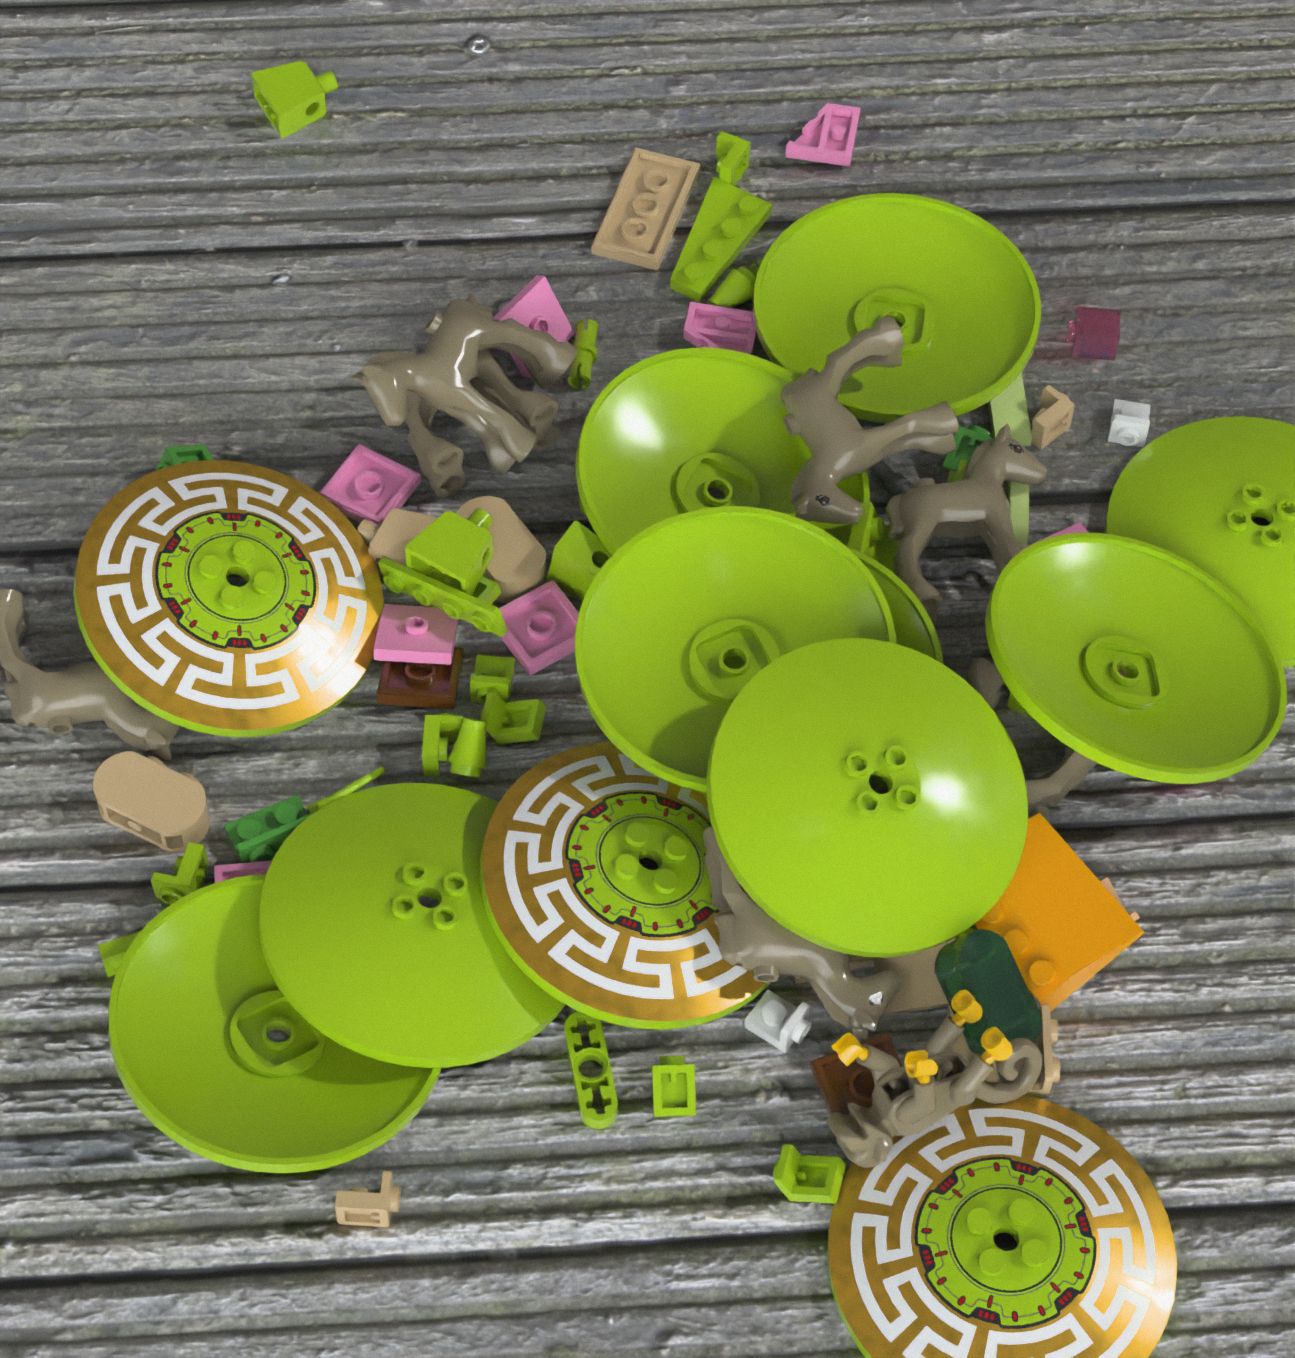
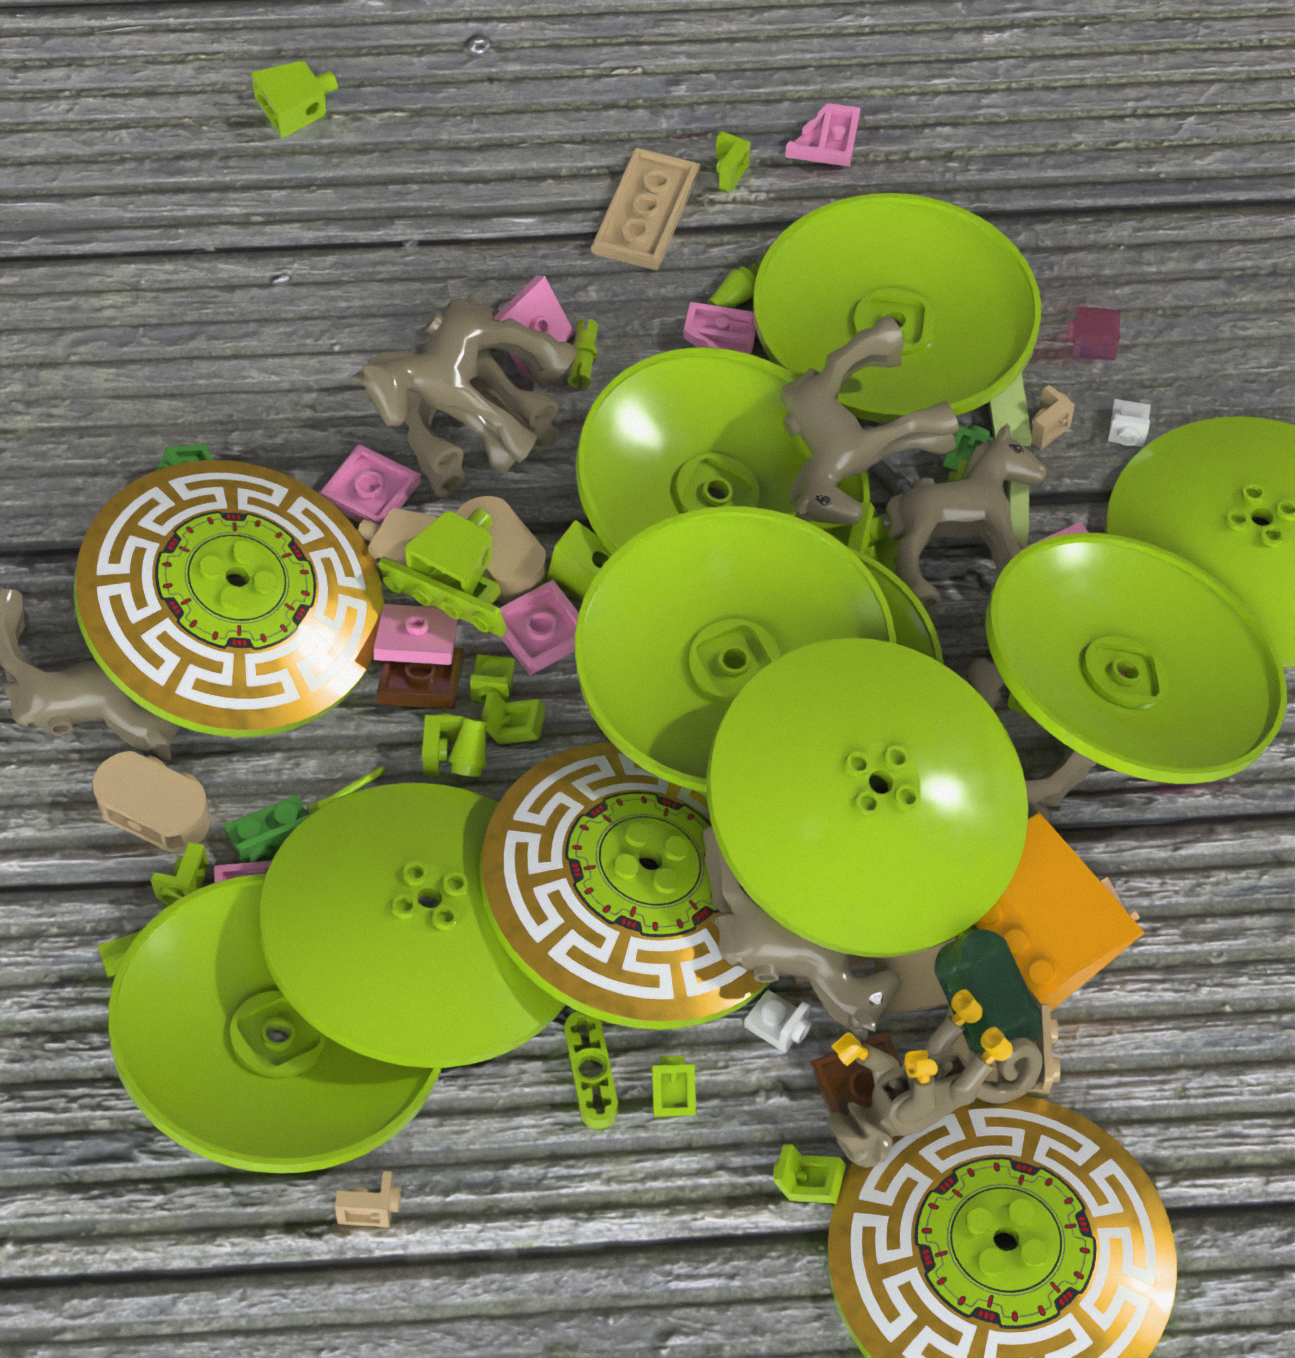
(719, 234): lime wing -> none

